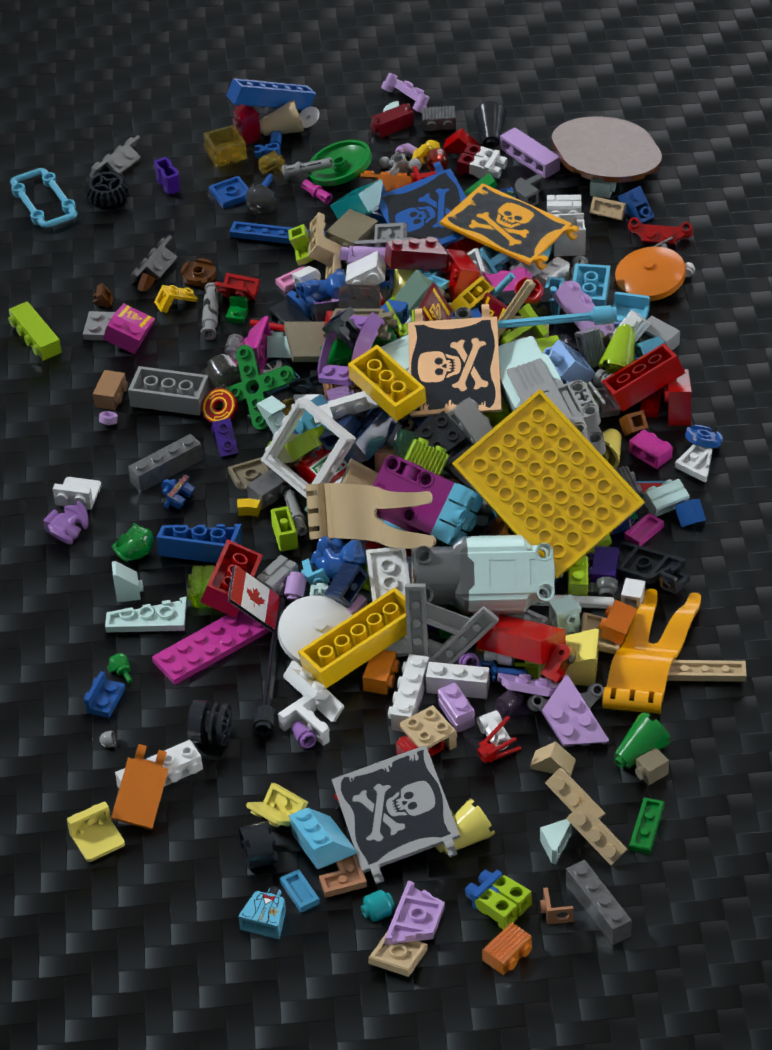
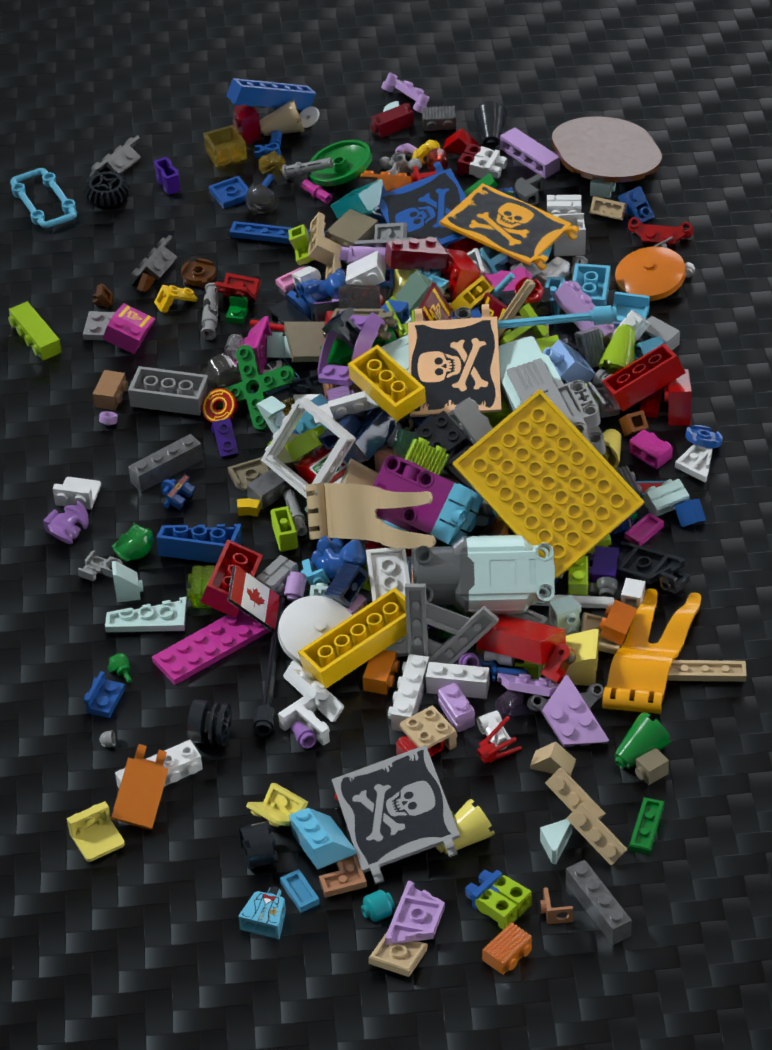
(97, 565): none -> light grey piece

